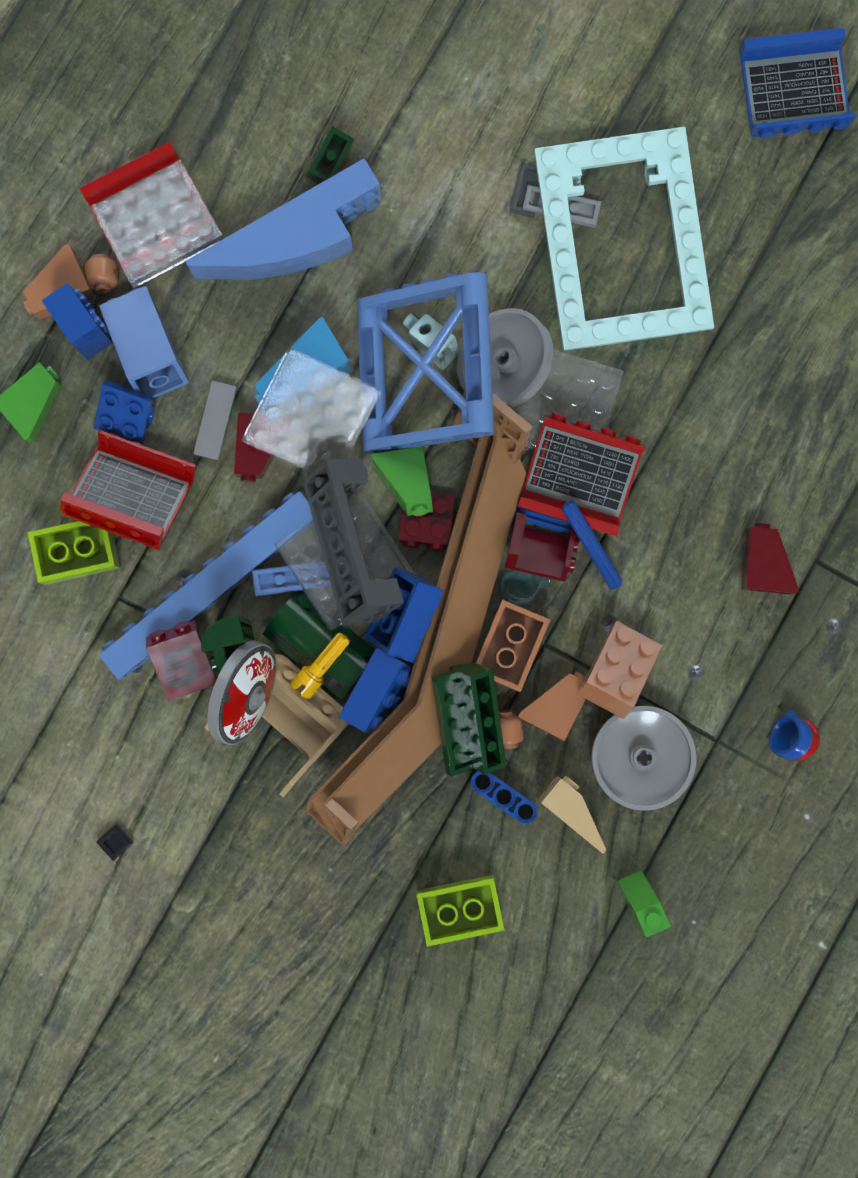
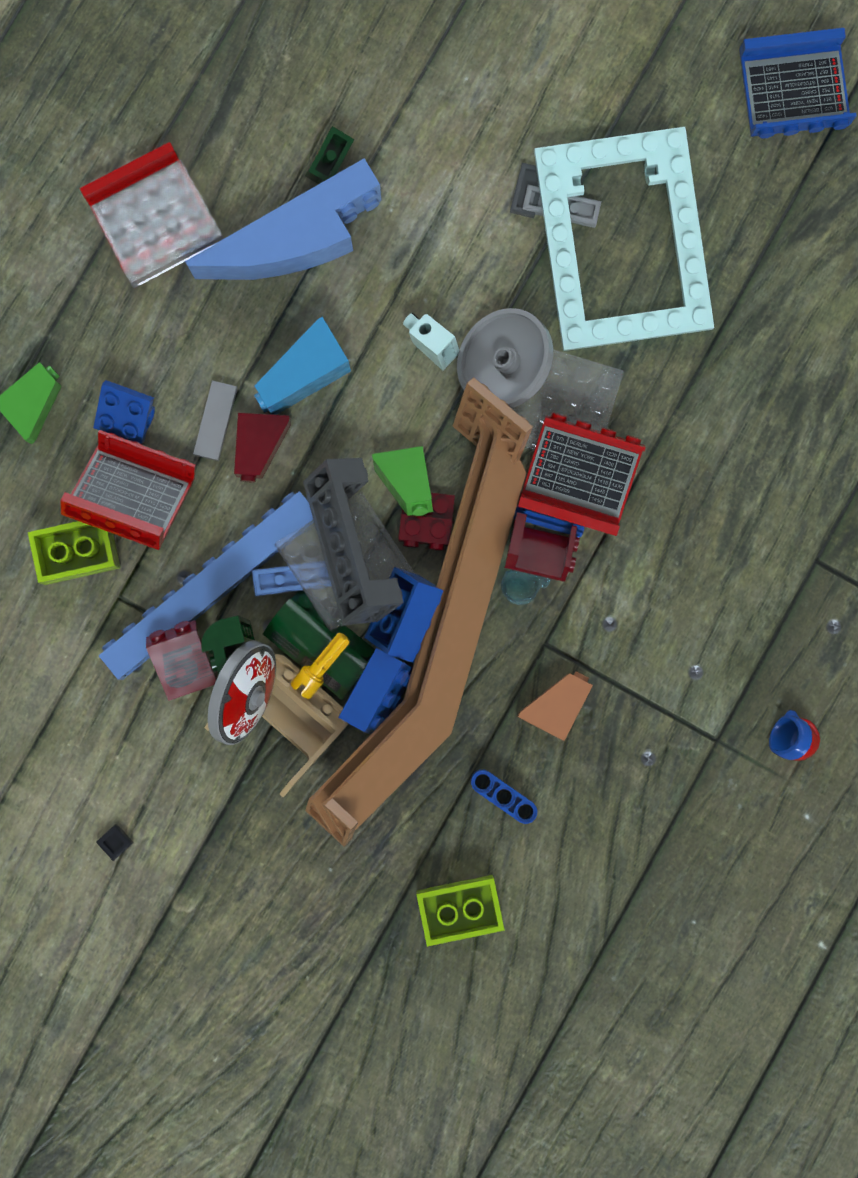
(60, 270): nougat slope -> none
(78, 320): blue brick -> none
(101, 273): nougat head -> none
(143, 343): medium blue slope -> none
(310, 412): clear plate -> none
(469, 719): dark green brick -> none
(476, 409): medium blue piece -> none
(511, 729): nougat head -> none
(512, 644): nougat brick -> none
(568, 805): tan slope -> none
(592, 545): blue axle -> none
(620, 670): nougat brick -> none
(643, 904): bright green slope -> none
(644, 758): light grey dish -> none
(766, 562): dark red slope -> none

